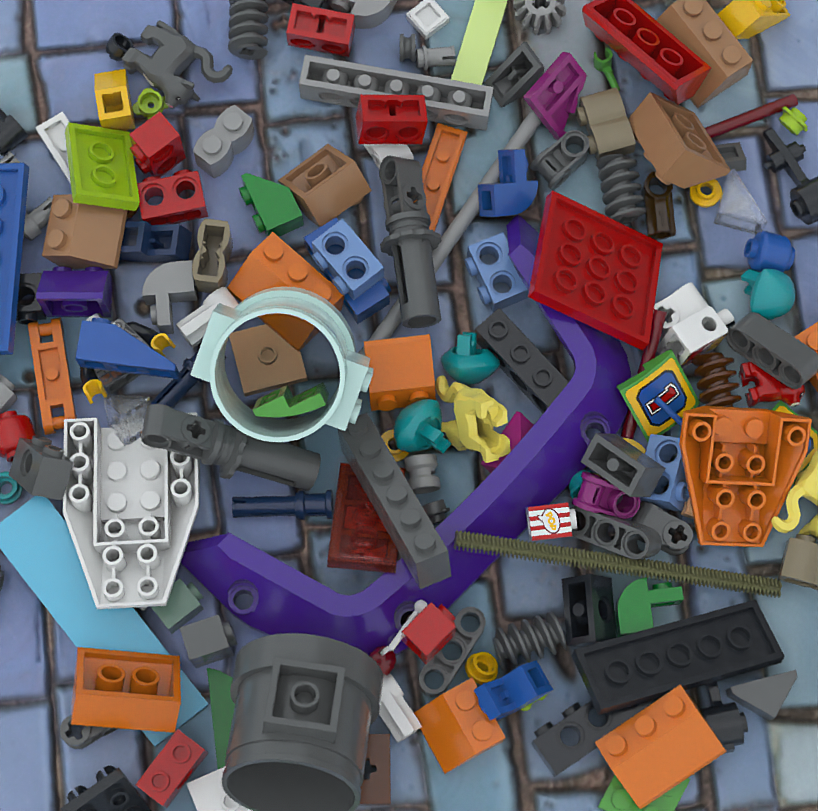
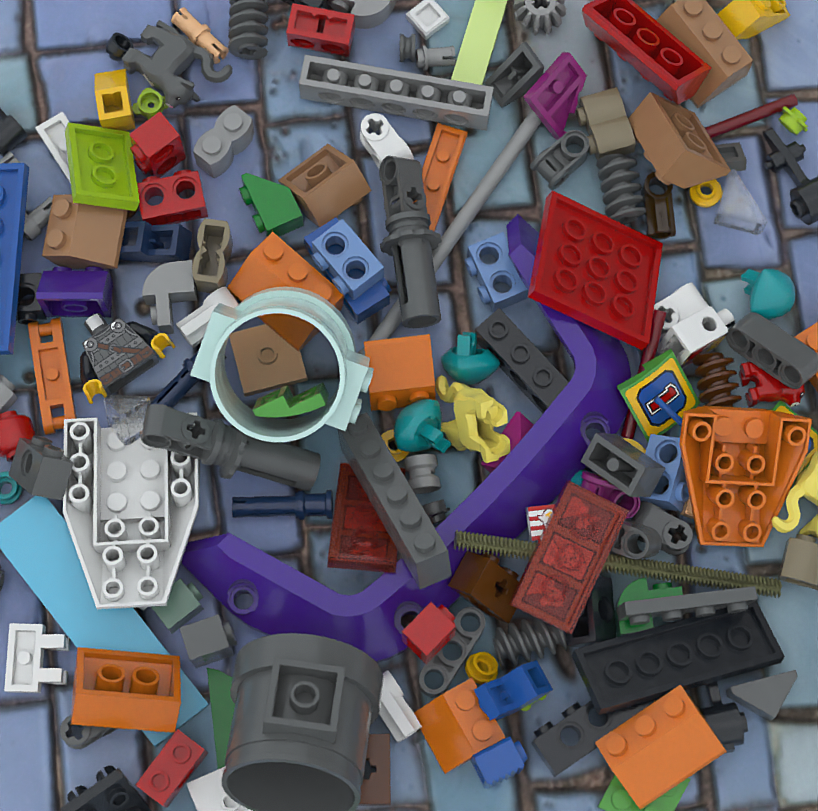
(26, 657): none -> white plate
(113, 349): blue slope -> none
(199, 34): none -> light nougat pin
(385, 655): hinge -> none
(391, 119): red brick -> none
(486, 585): none -> reddish brown brick
(499, 761): none -> blue brick
(513, 191): blue brick -> none
(568, 557): none -> clear red tile
(605, 67): bright green hand -> none
(674, 607): none -> dark grey plate
(769, 251): blue head -> none

